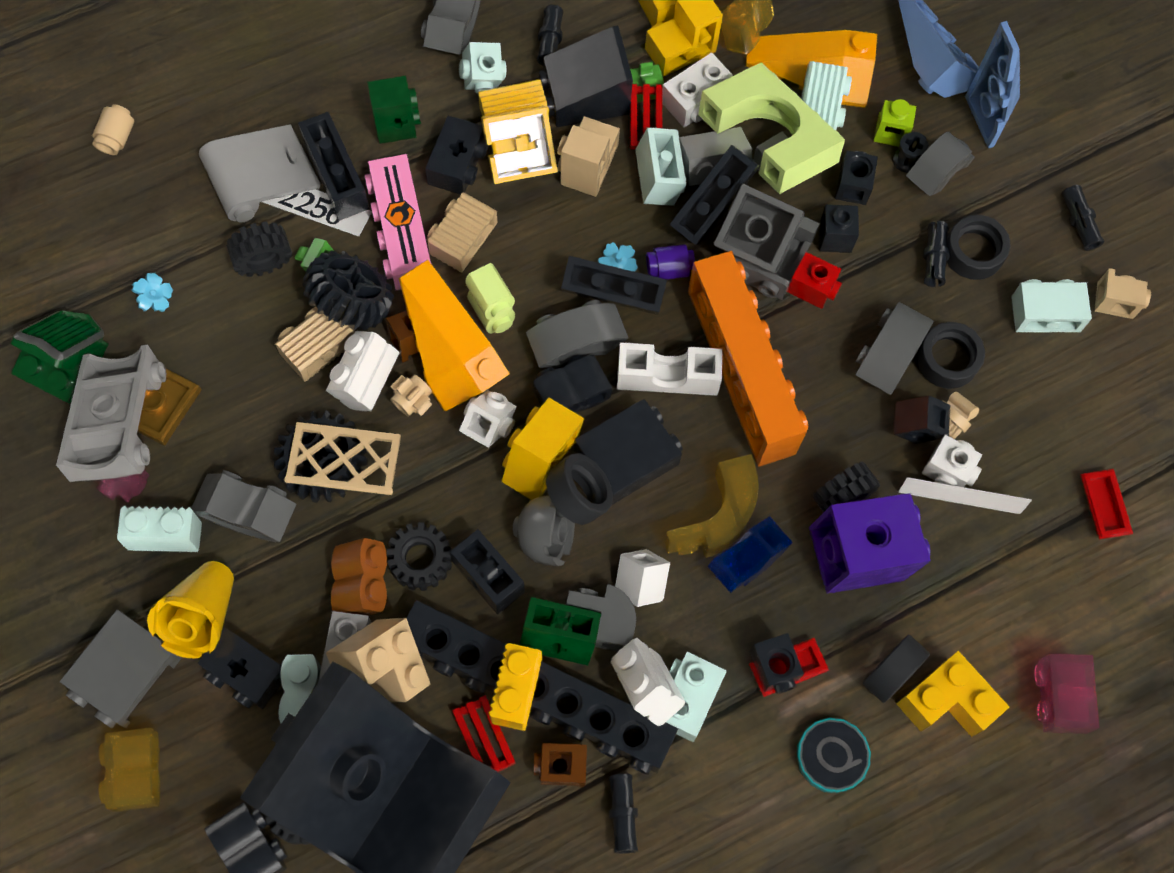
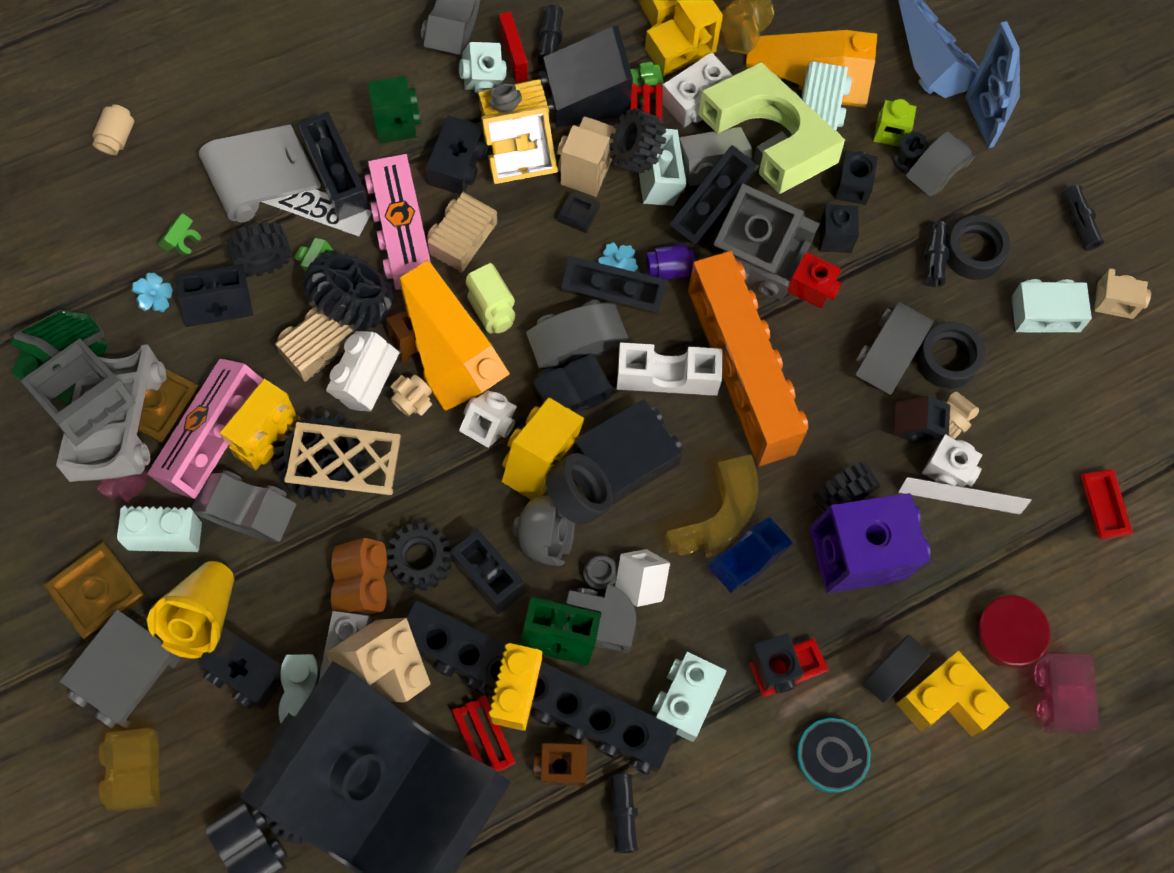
(91, 409): none -> dark grey window
(94, 590): none -> pearl gold tile
(176, 233): none -> bright green tile
(197, 439): none -> bright pink brick
(214, 295): none -> black brick
(258, 423): none -> yellow piece
(505, 98): none -> dark grey plate
(513, 47): none -> red tile
(578, 211): none -> black tile
(600, 571): none -> dark grey plate
(637, 140): none -> black tyre
(647, 682): white brick -> none
(1013, 631): none -> dark red tile

